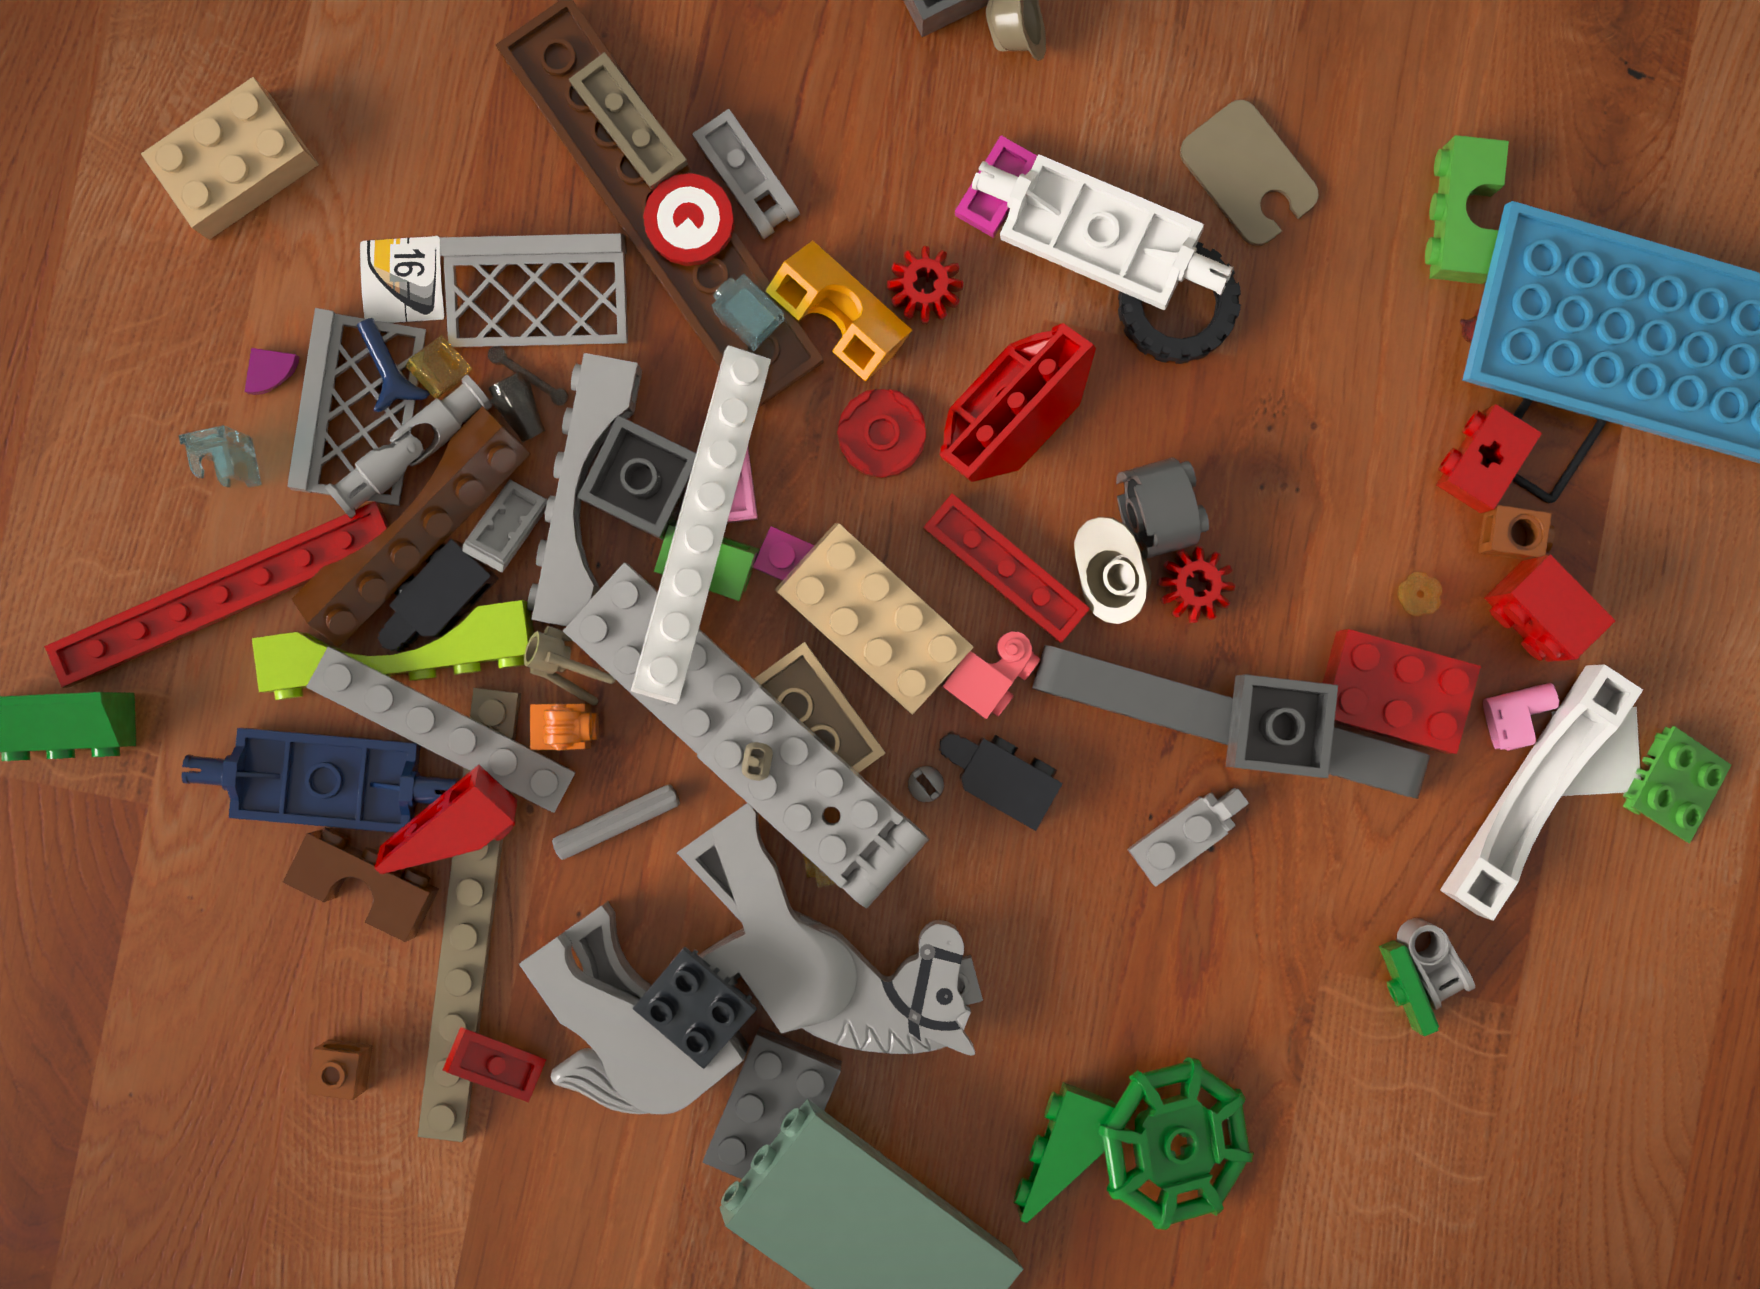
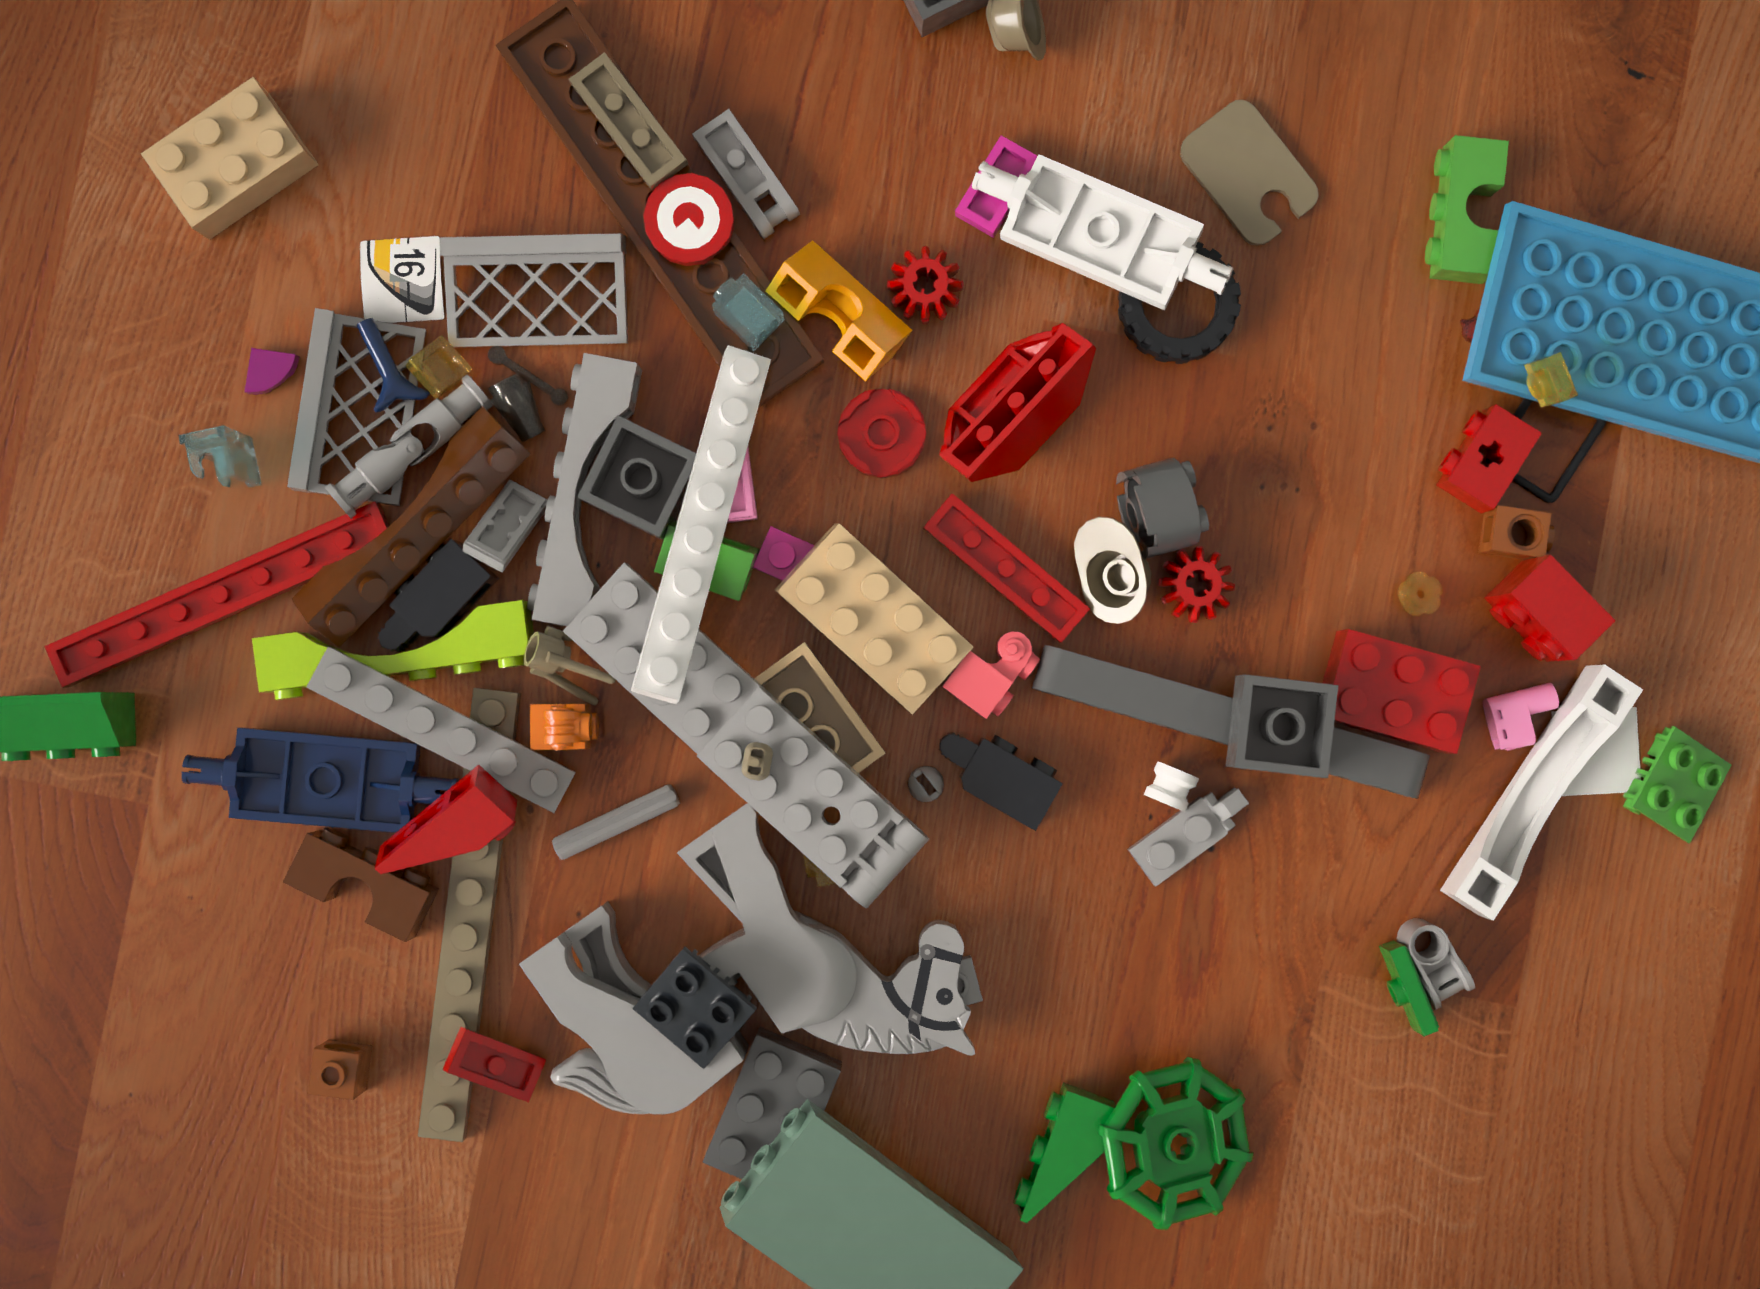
(1171, 786): none -> white wheel
(1550, 380): none -> clear yellow plate

